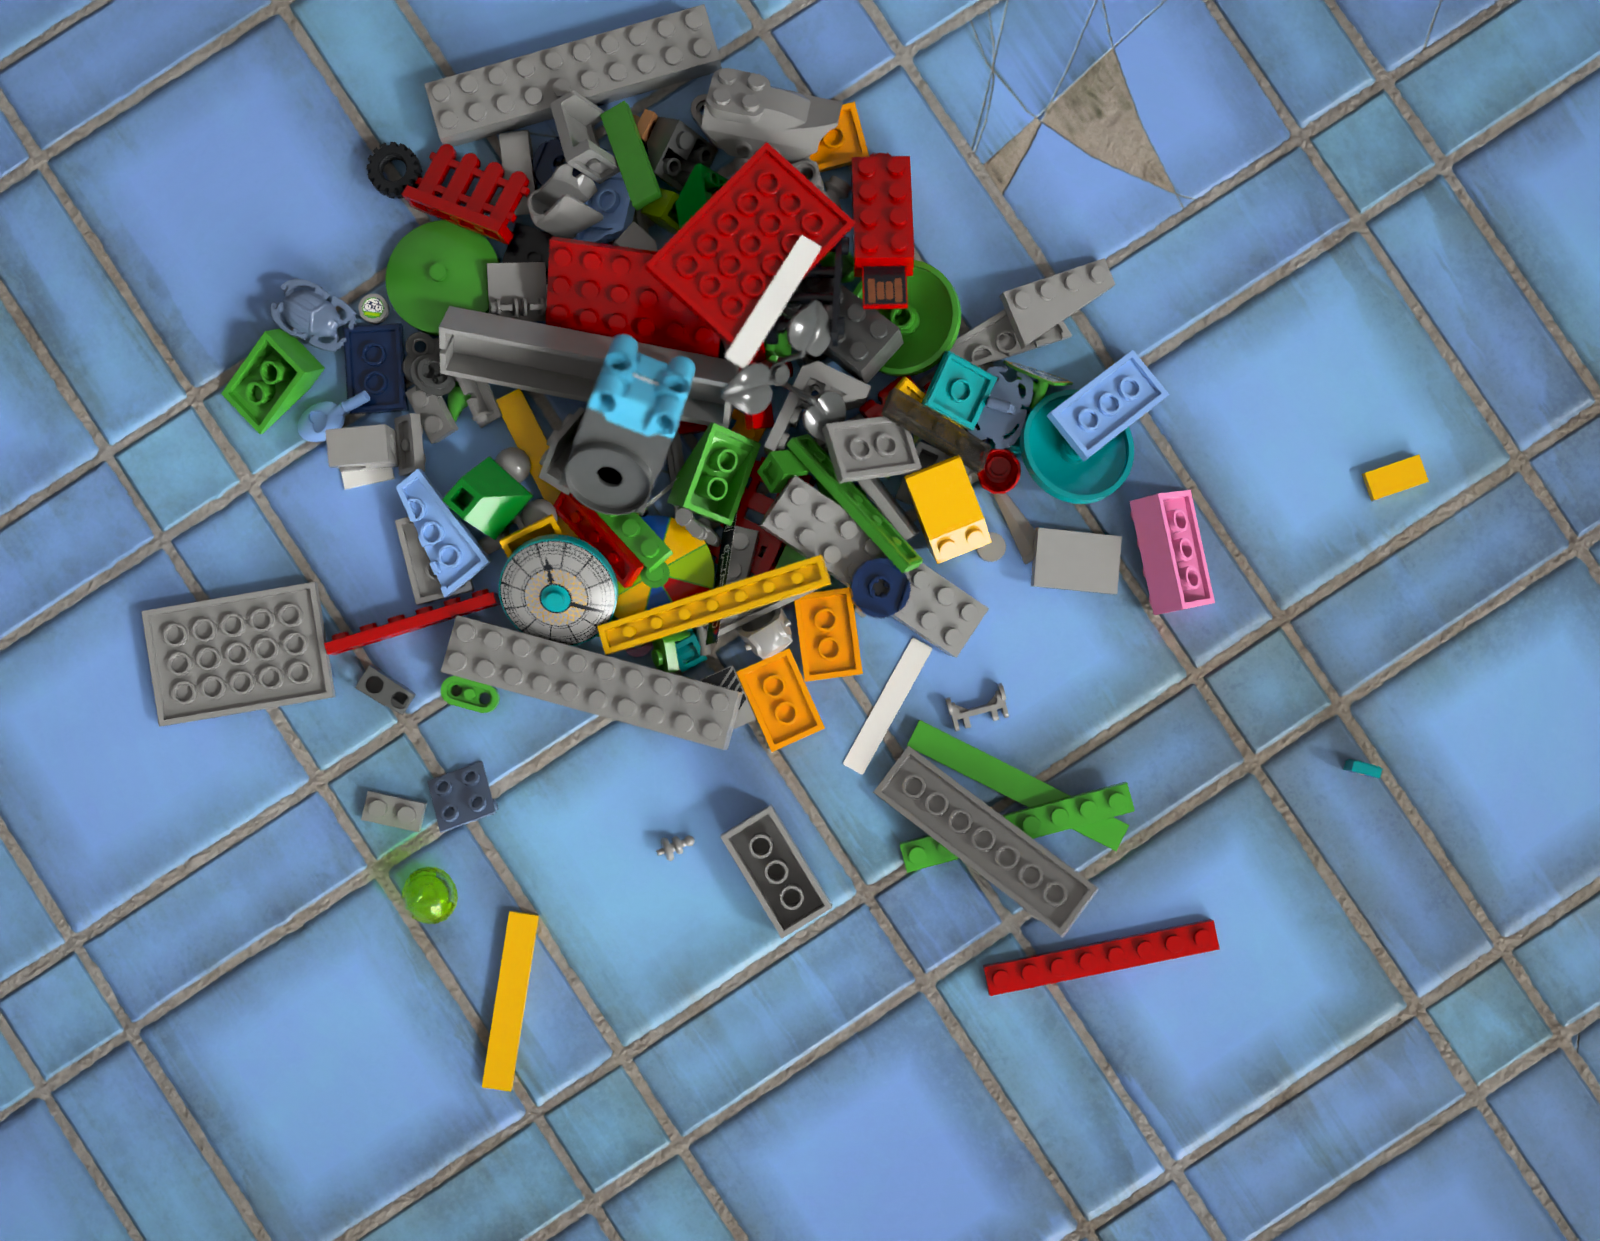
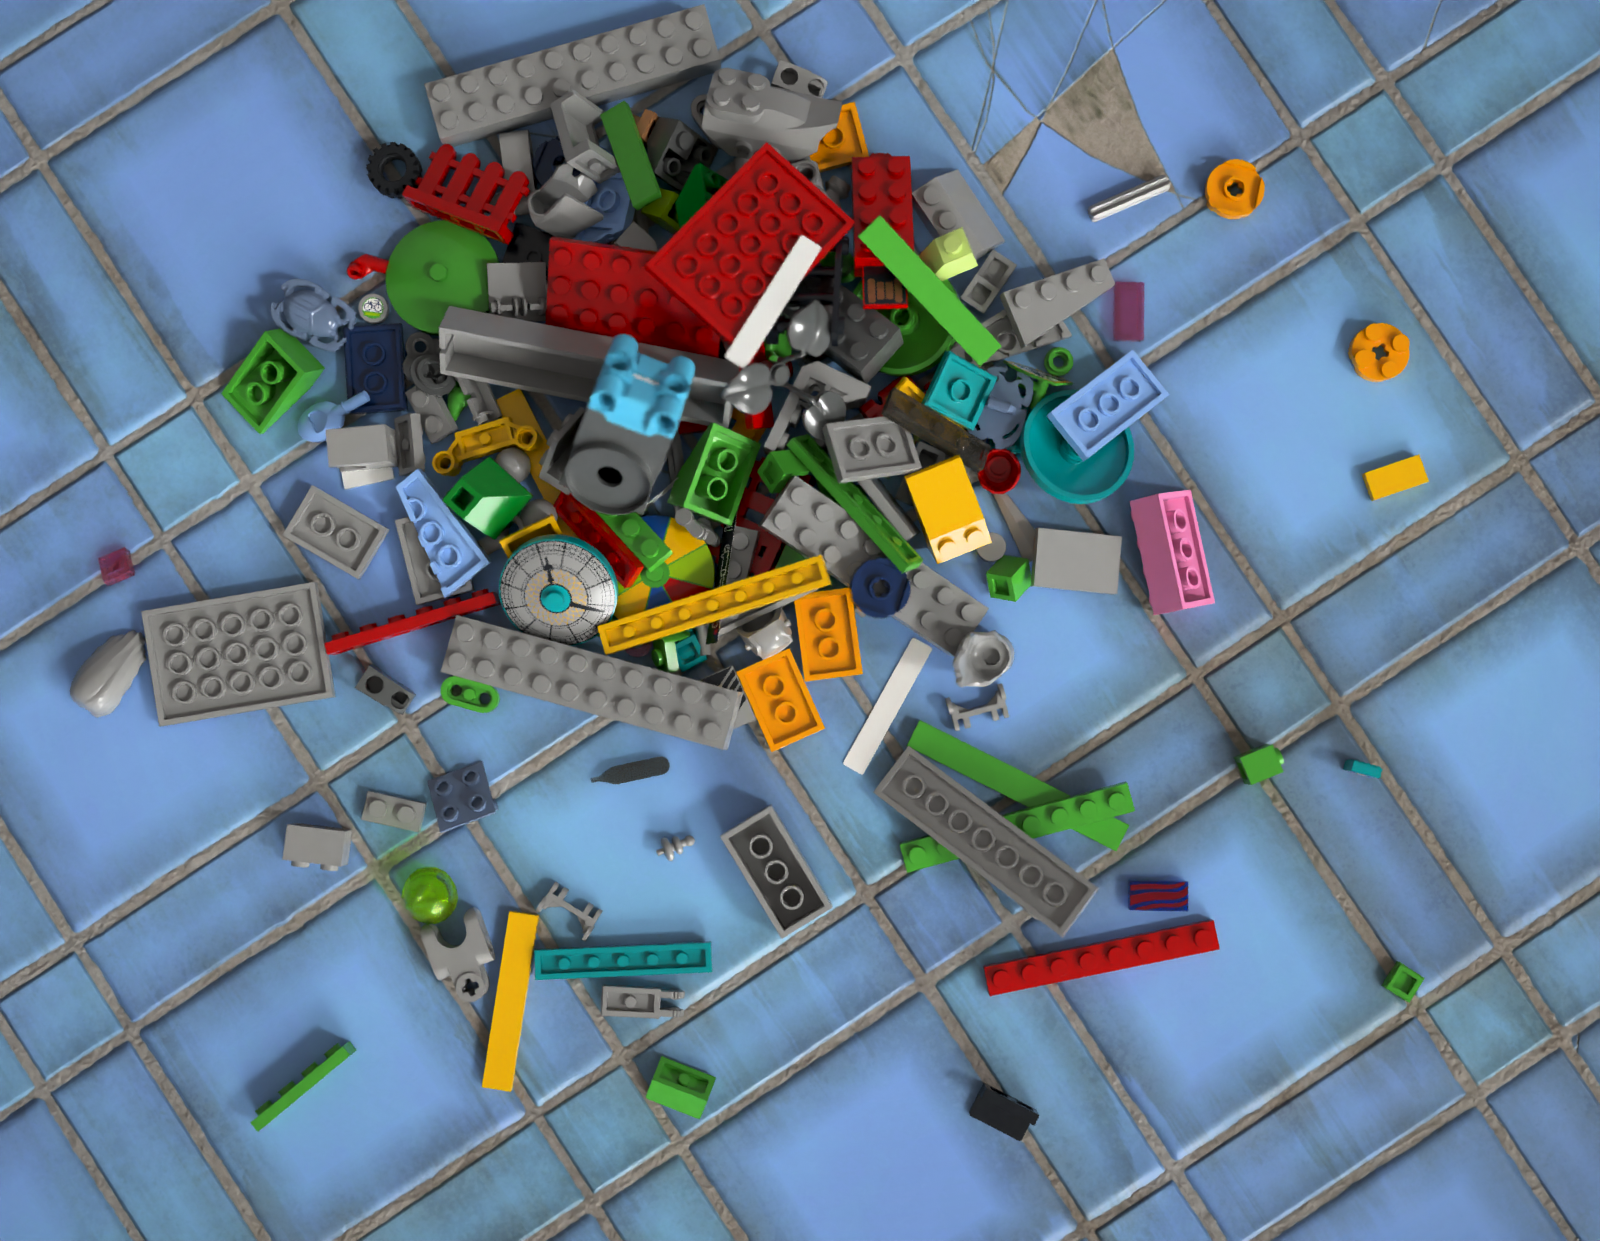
(108, 673): none -> light grey hair
(116, 566): none -> clear pink tile
(293, 1091): none -> bright green plate
(317, 845): none -> light grey brick
(336, 532): none -> light grey plate
(365, 265): none -> red arm
(462, 961): none -> light grey piece
(484, 441): none -> yellow plate
(586, 921): none -> light grey piece
(623, 960): none -> teal plate
(634, 771): none -> clear smoke piece
(638, 1001): none -> light grey hinge
(680, 1087): none -> bright green panel
(798, 79): none -> light grey leg
(929, 290): none -> bright green tile
(949, 255): none -> yellowish green slope
(950, 204): none -> light grey slope
(982, 658): none -> light grey hair
(988, 281): none -> light grey slope
(1003, 1112): none -> black panel
(1009, 578): none -> bright green panel
(1058, 352): none -> bright green plate
(1128, 198): none -> light grey axle
(1128, 312): none -> clear pink tile
(1157, 895): none -> tile
(1247, 180): none -> light orange plate
(1259, 763): none -> bright green brick
(1394, 344): none -> light orange plate
(1403, 981): none -> bright green tile

